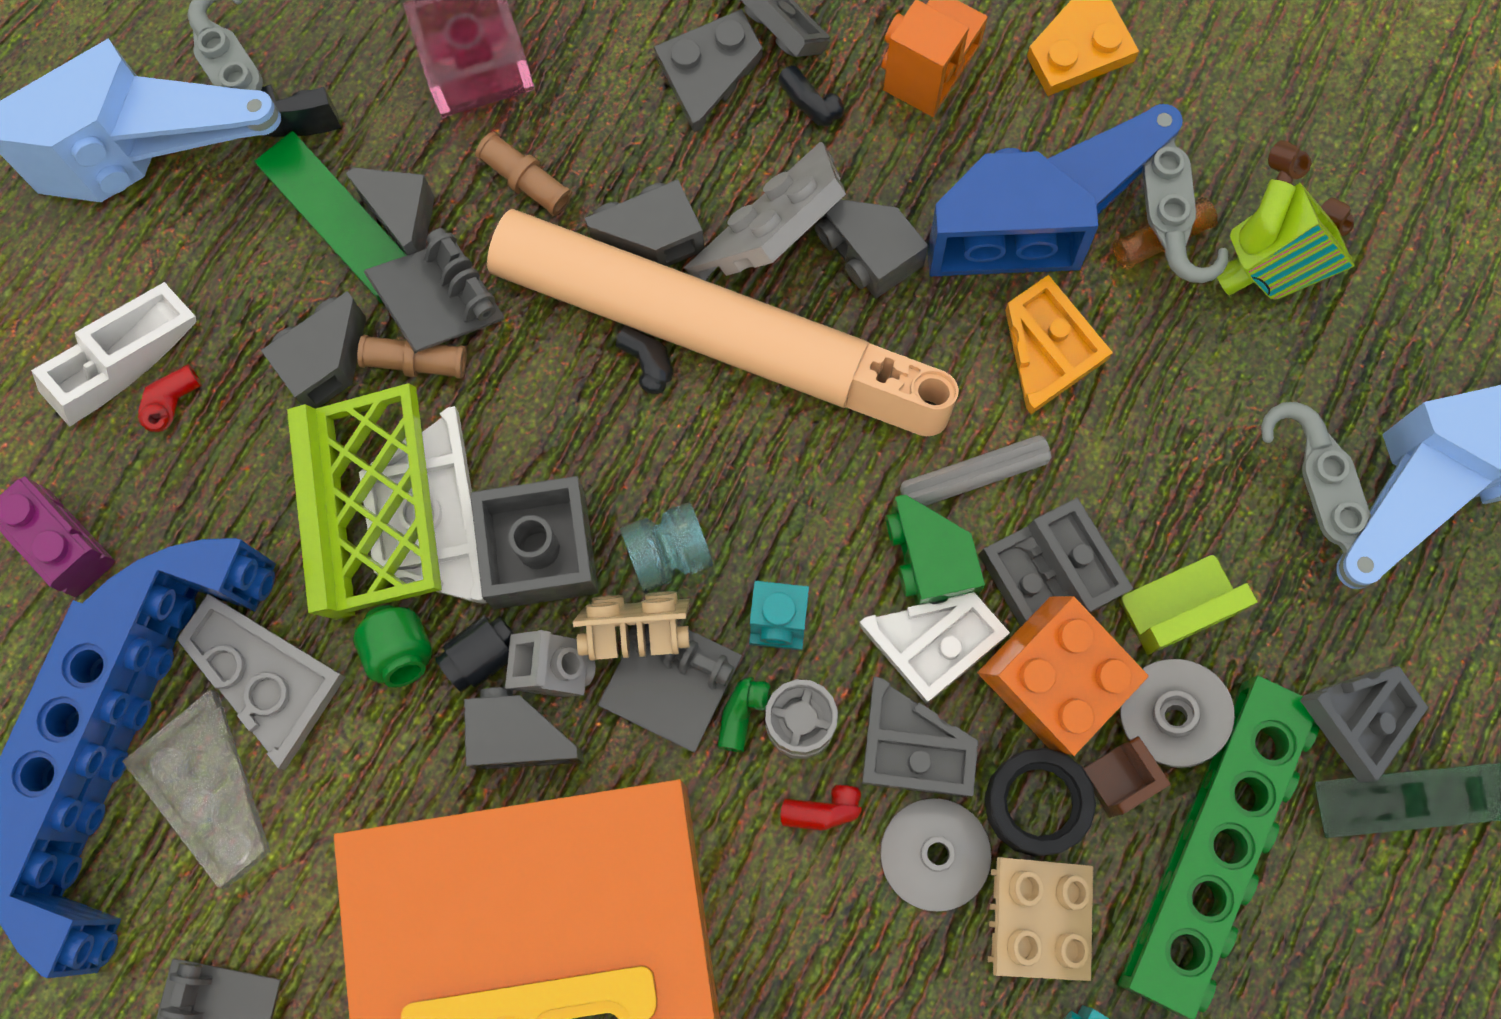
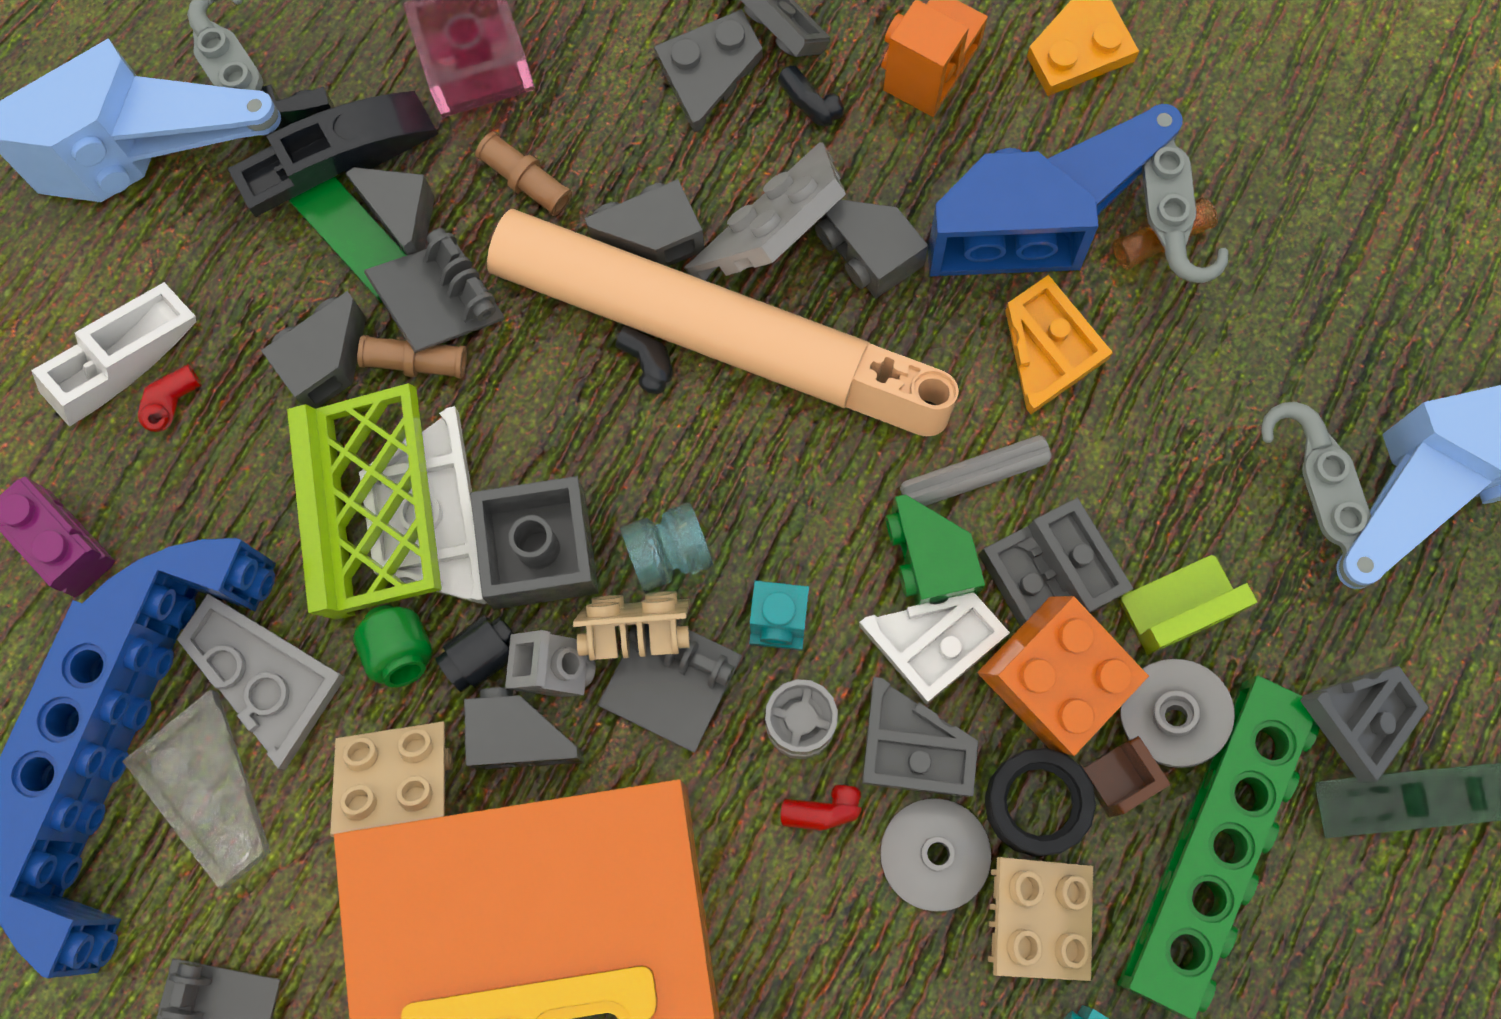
(330, 143): none -> black slope
(389, 777): none -> tan hinge
(737, 712): green arm -> none
(1289, 236): lime torso -> none

